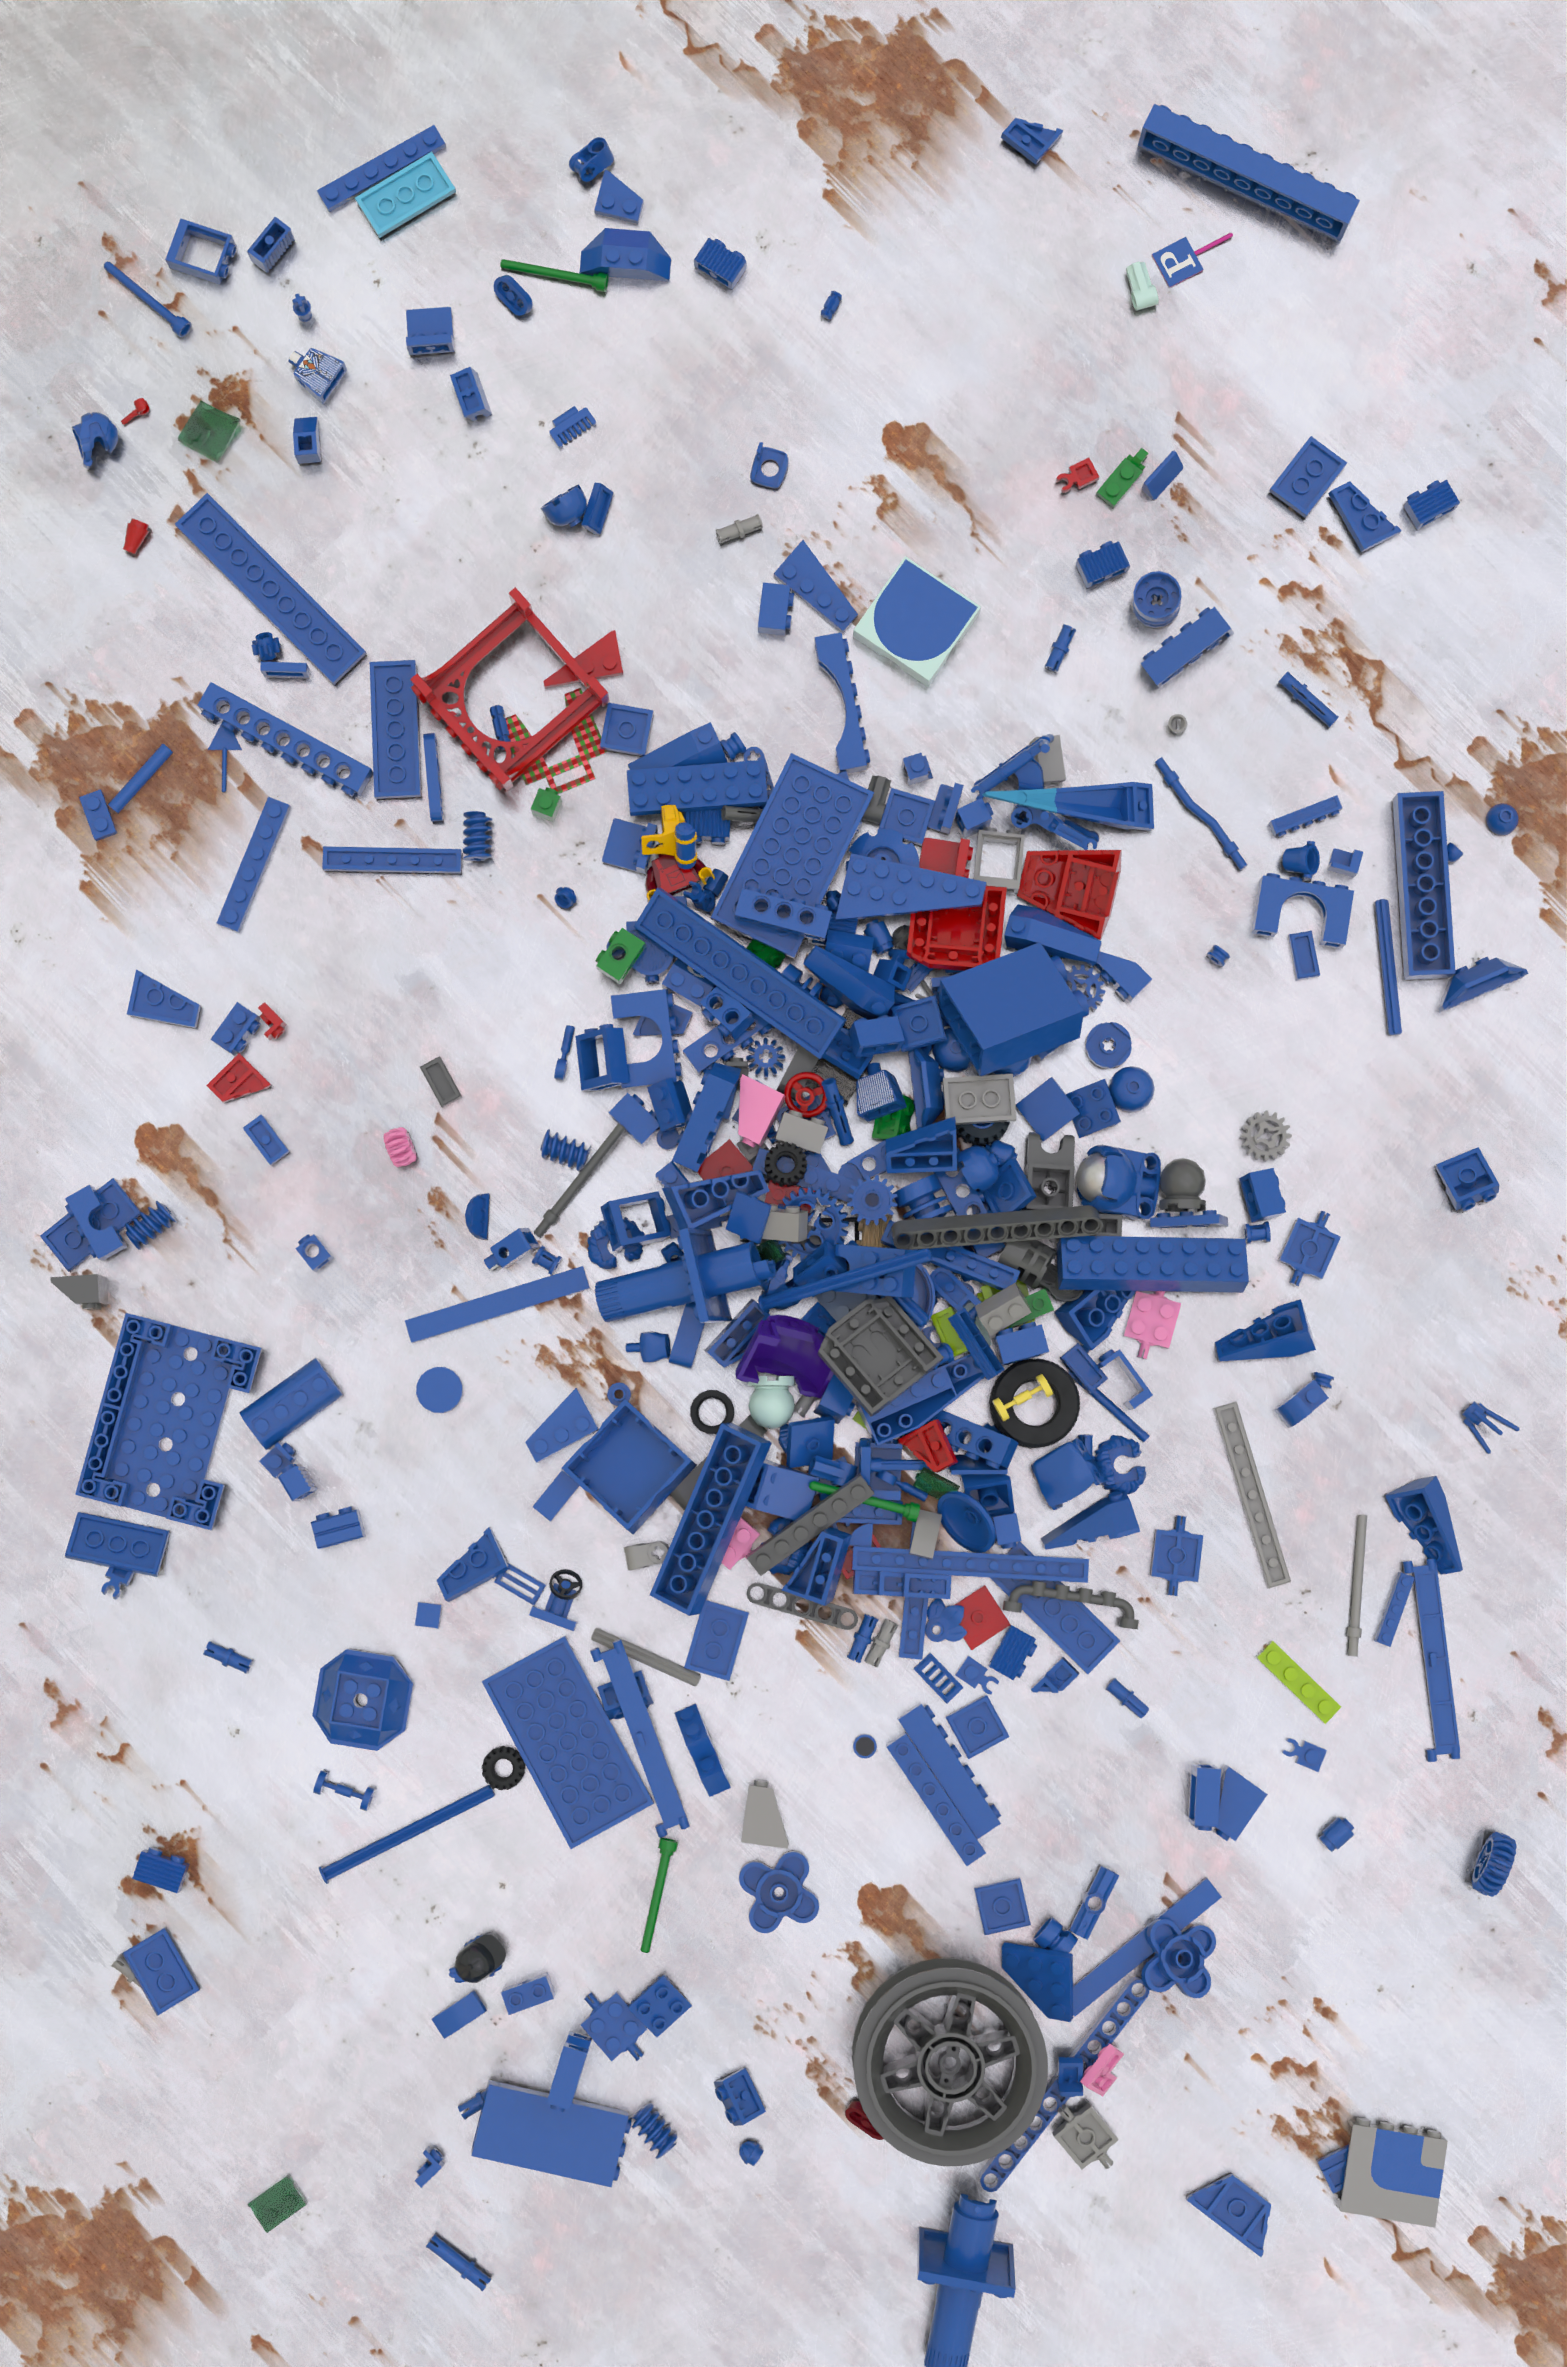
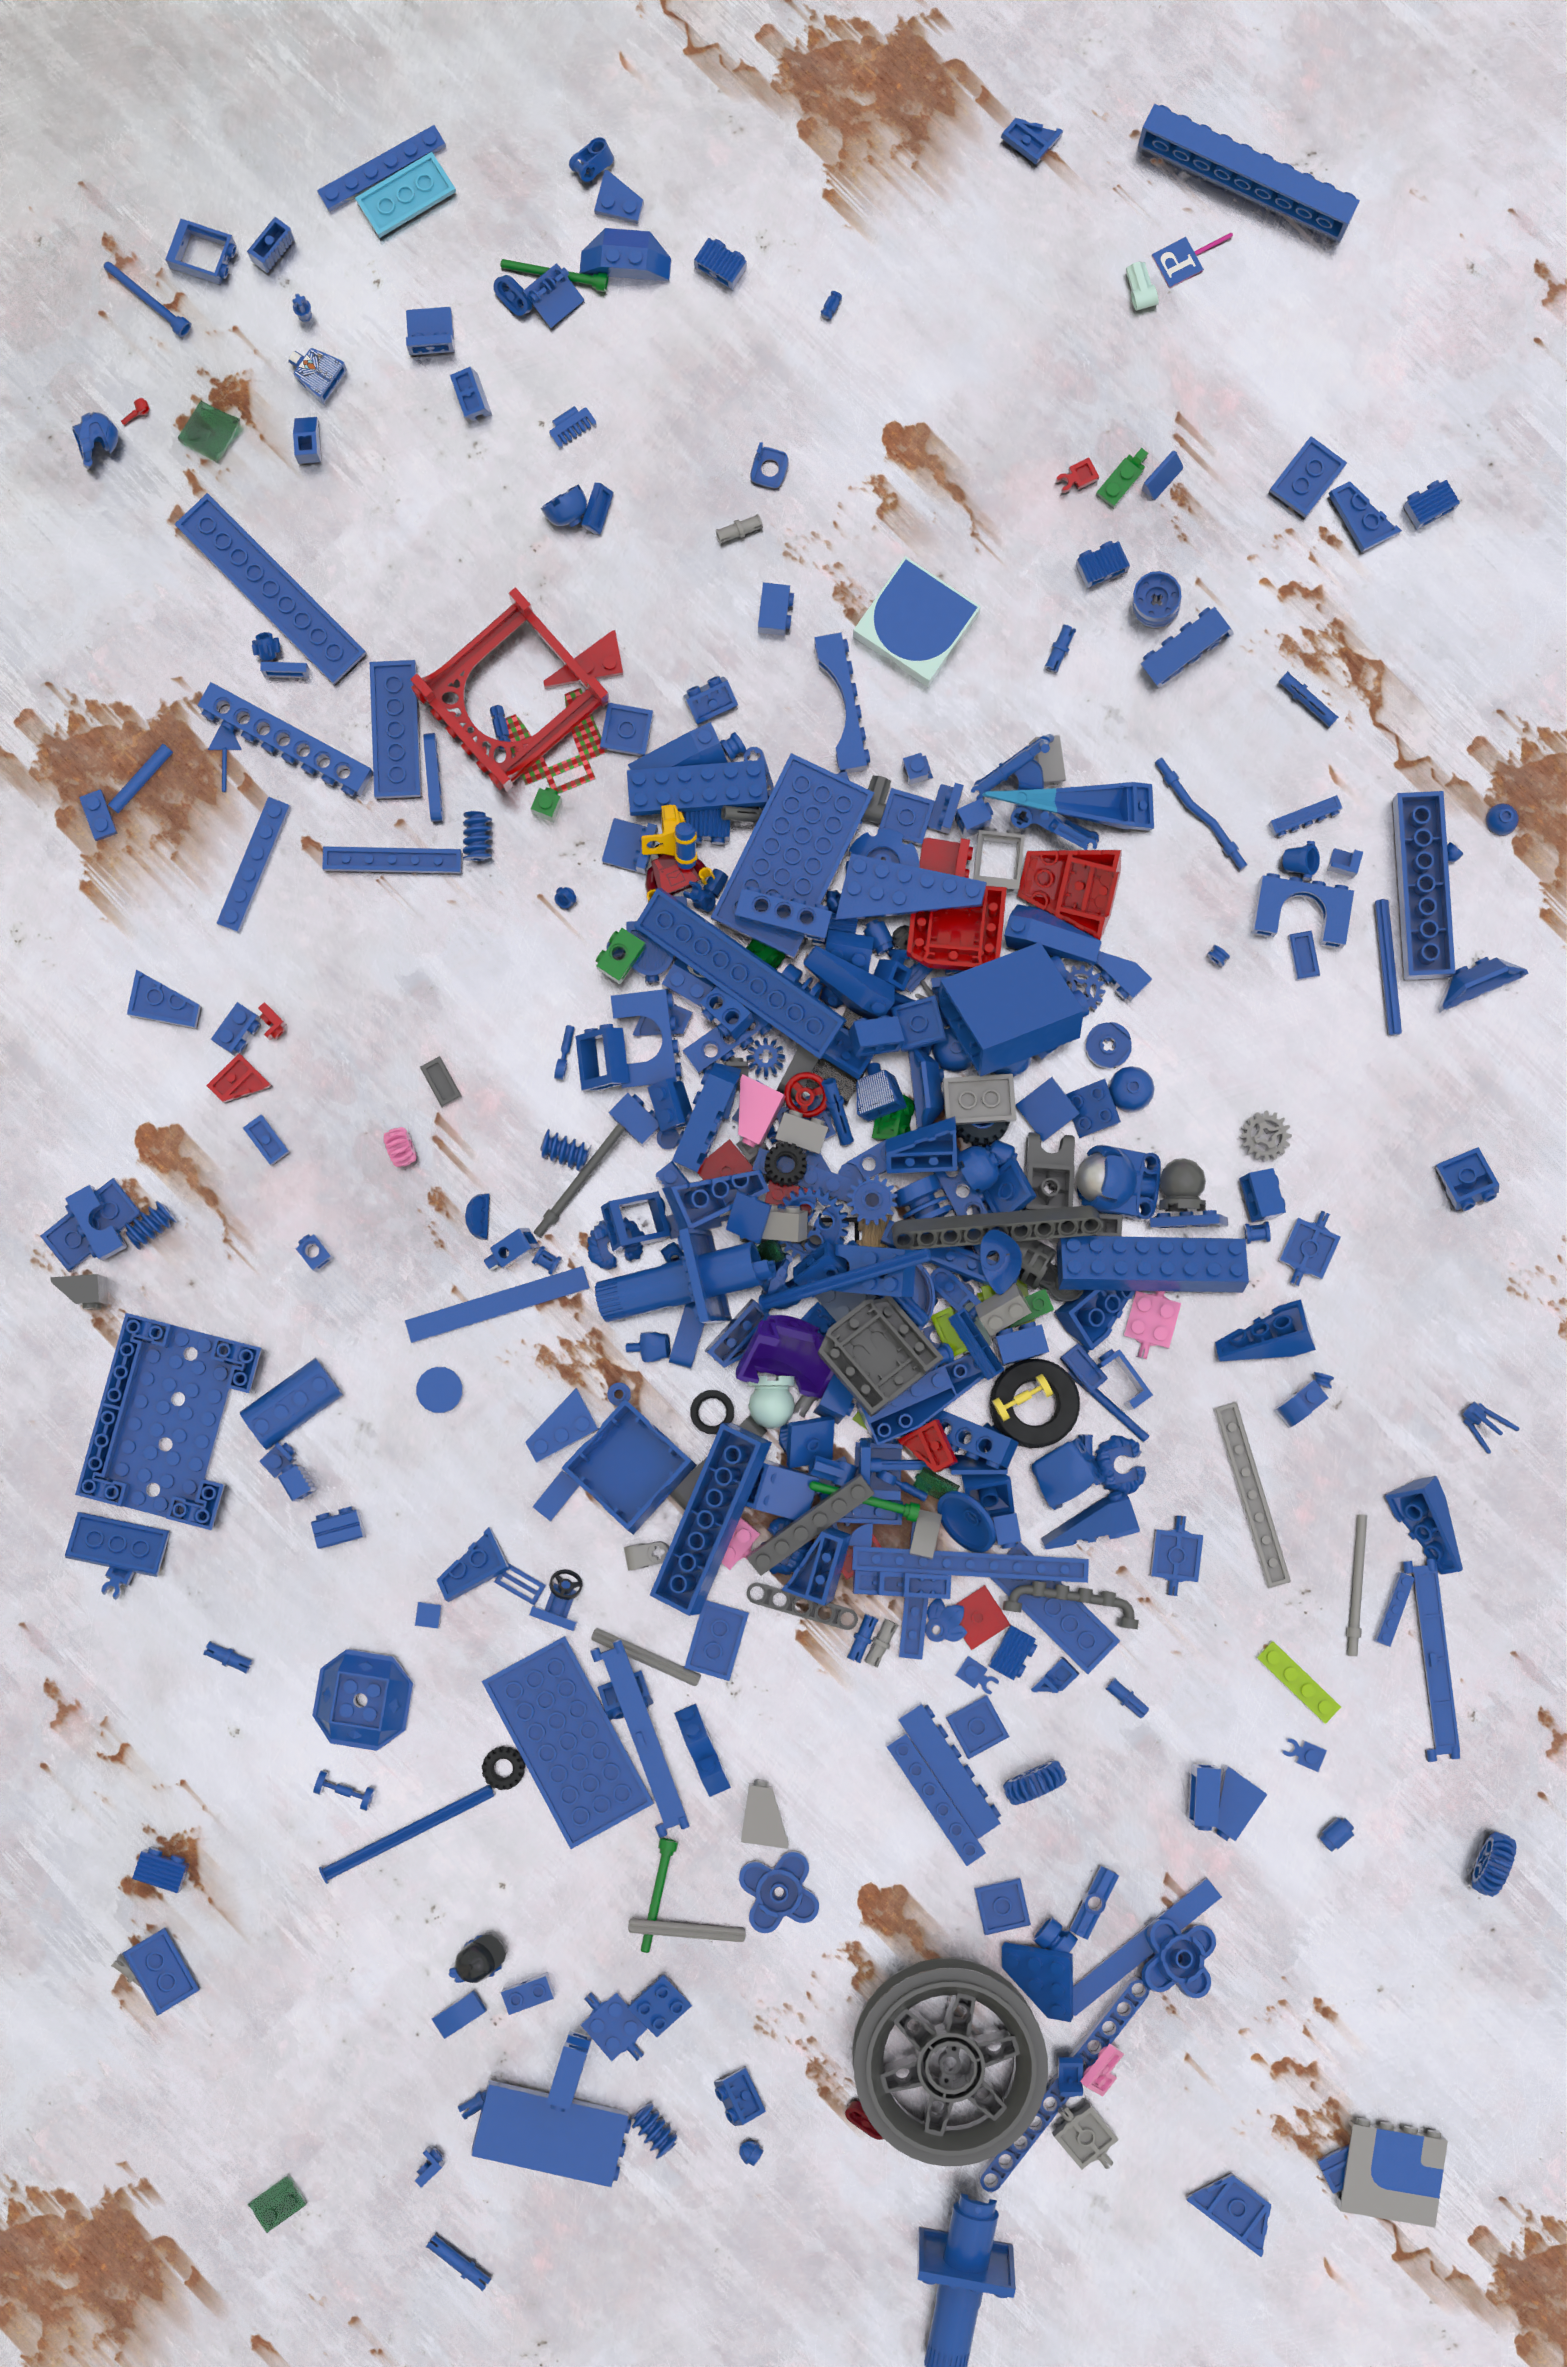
(135, 535): red cone -> none
(553, 295): none -> blue hinge
(686, 1930): none -> light grey axle
(710, 699): none -> blue bracket
(816, 587): blue wing -> none
(864, 1746): black tile -> none
(953, 1692): blue slope -> none
(1006, 1270): none -> blue piece
(1035, 1782): none -> blue gear
(1173, 723): light grey hinge -> none

